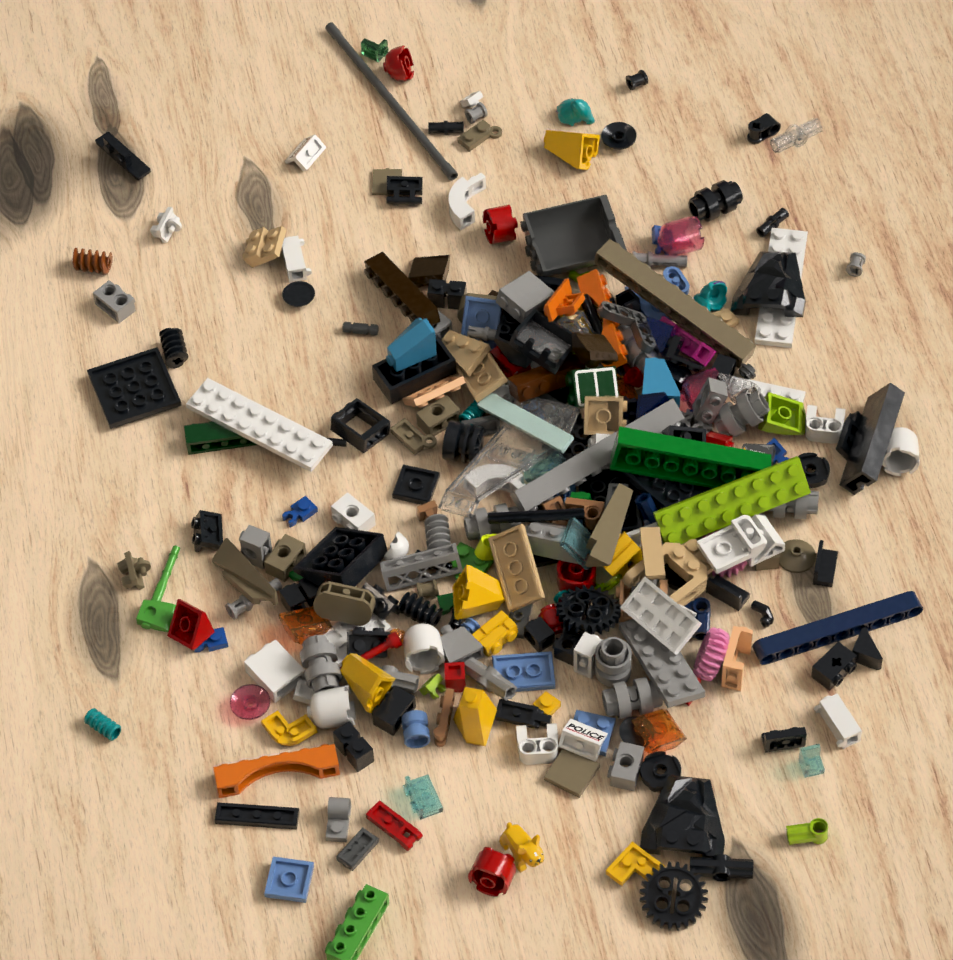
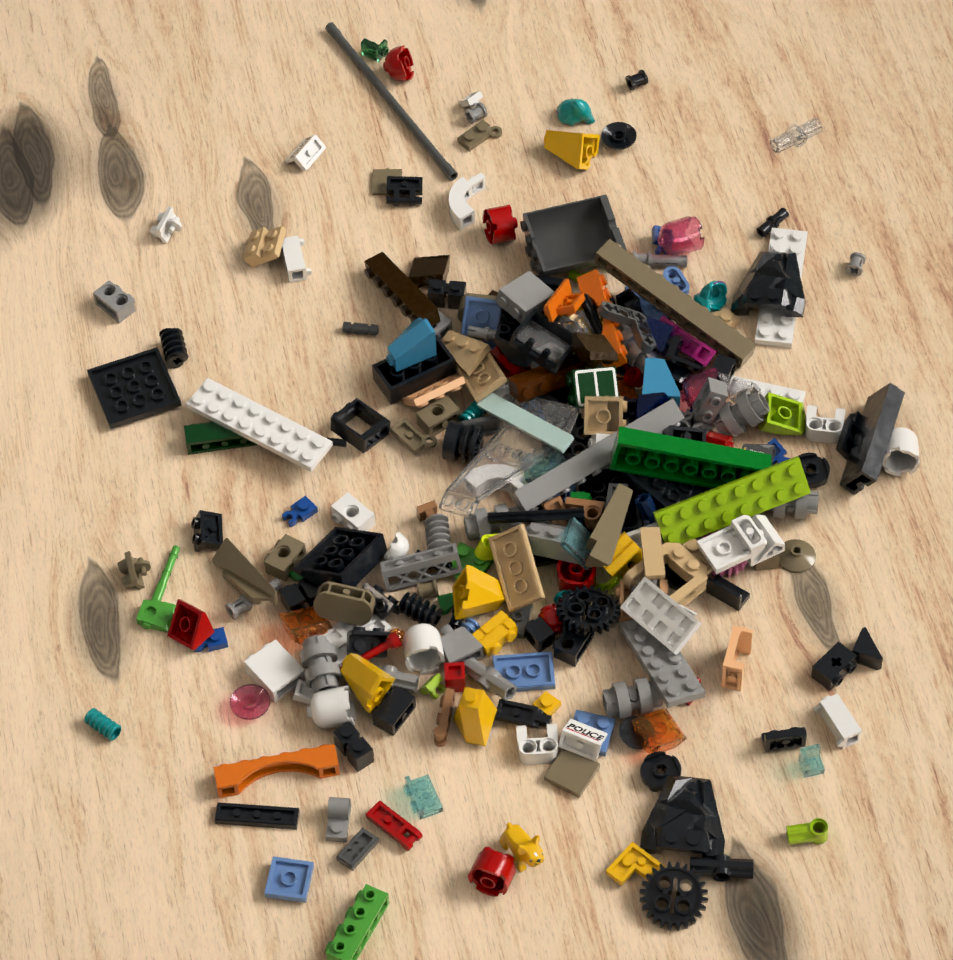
(92, 262): dark orange piece -> none
(123, 156): black bracket -> none
(255, 545): light grey brick -> none
(286, 733): yellow plate -> none
(298, 293): black piece -> none
(415, 729): medium blue wheel -> none
(416, 485): black tile -> none
(446, 127): black pin -> none
(585, 655): white brick -> none
(613, 661): light grey piece -> none
(626, 777): light grey brick -> none
(702, 616): dark blue piece -> none
(711, 654): bright pink gear -> none
(721, 198): black piece -> none
(747, 371): dark grey plate -> none
(762, 128): black piece -> none
(767, 616): black arm -> none
(825, 566): black panel -> none
(837, 627): dark blue beam -> none

